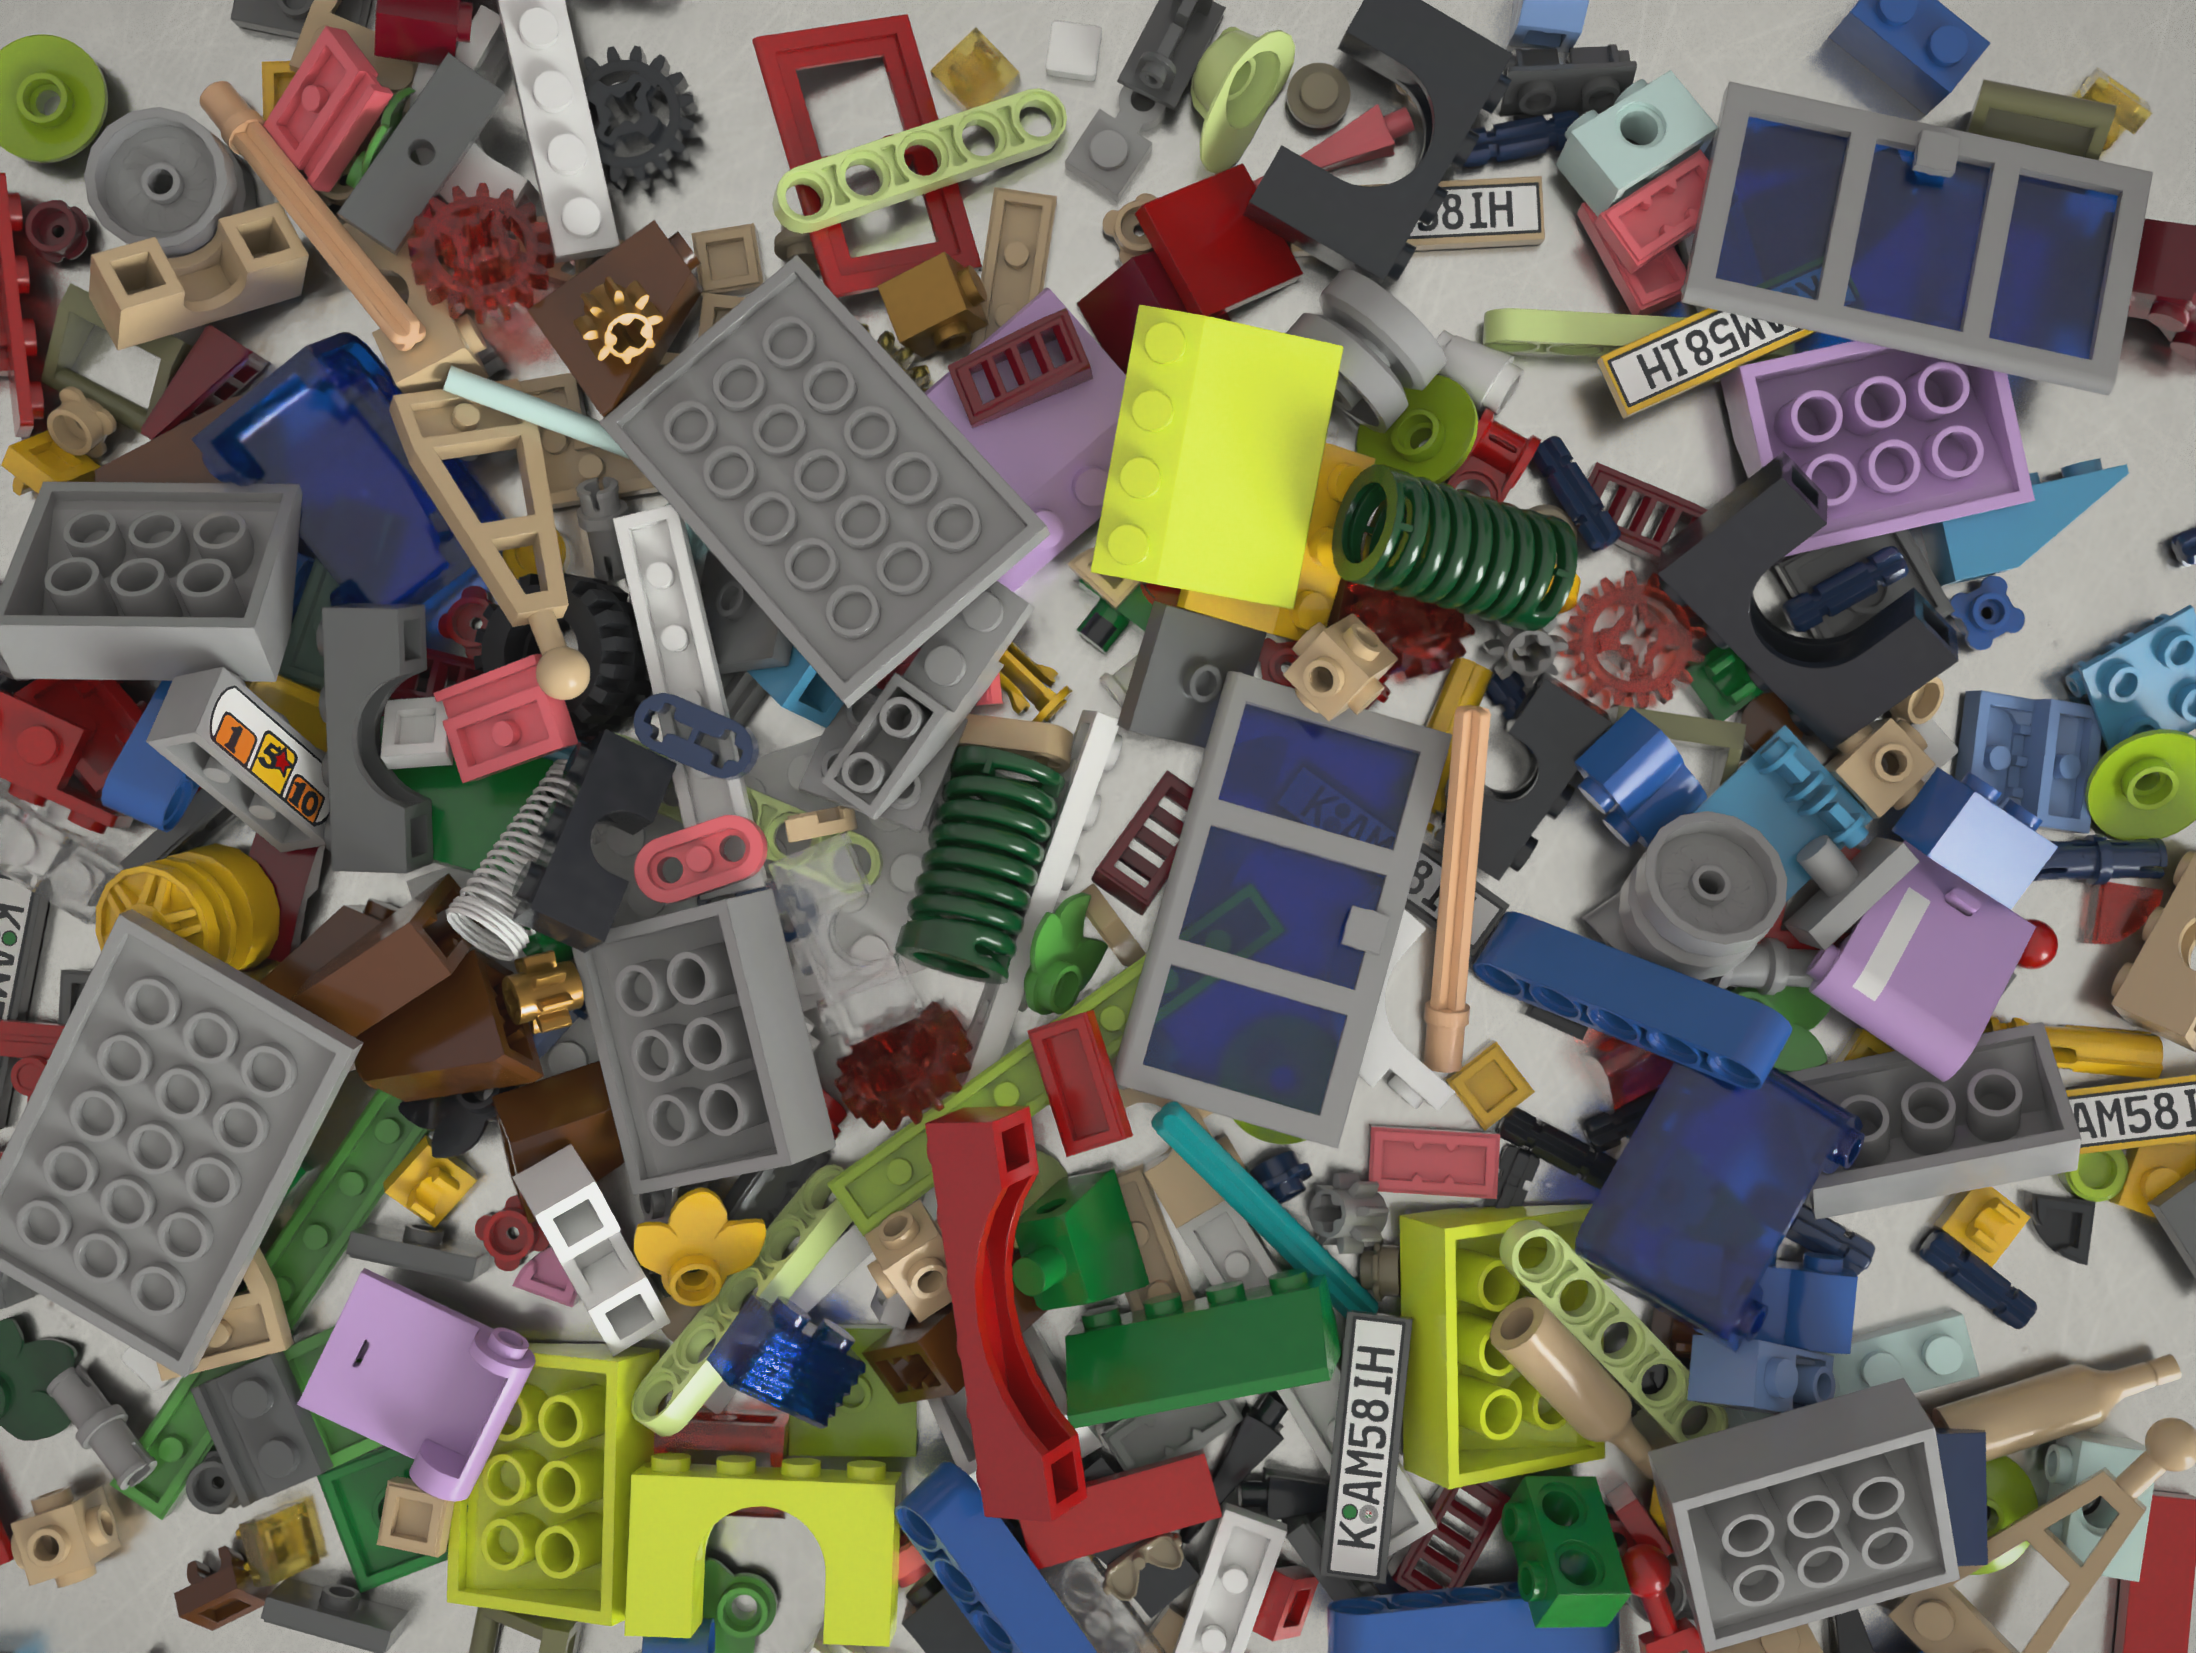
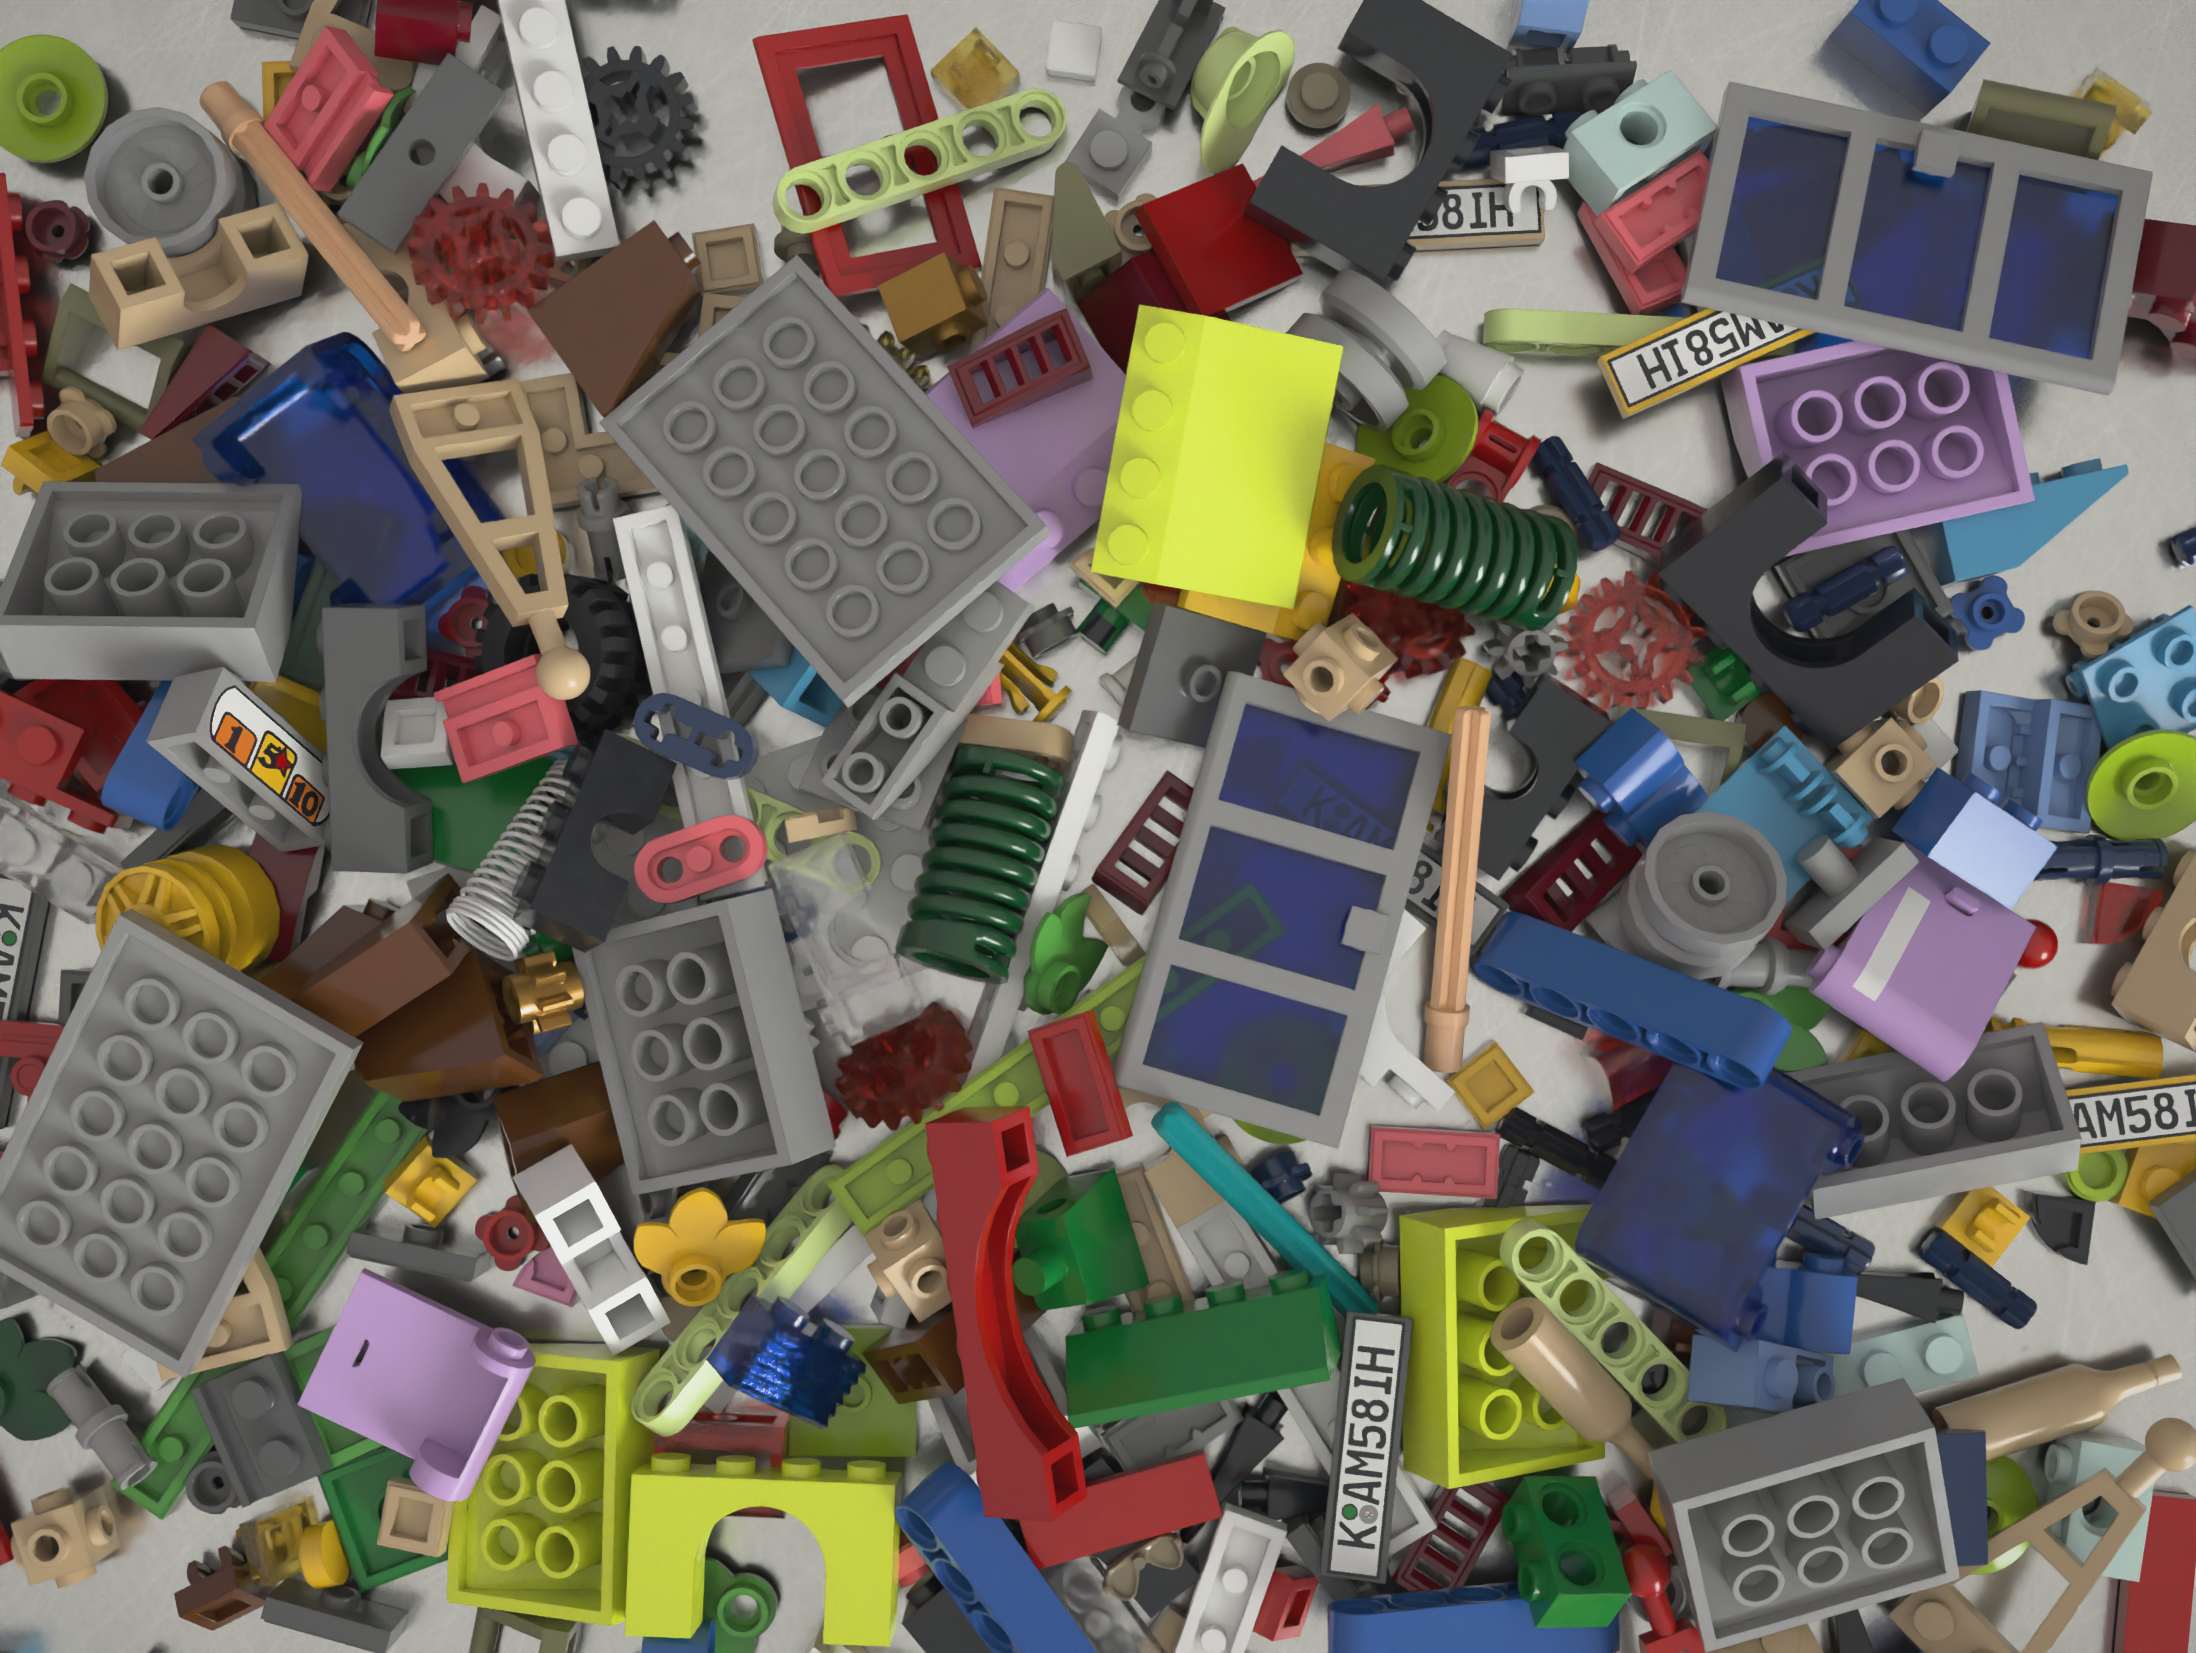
(323, 1556): none -> yellow tile
(530, 409): light aqua bar -> none
(618, 320): pearl gold gear -> none
(1047, 630): none -> dark grey plate
(1081, 238): none -> olive tile
(1529, 167): none -> white tile
(1539, 881): none -> dark red slope
(1911, 1293): none -> black piece
(2101, 610): none -> tan plate

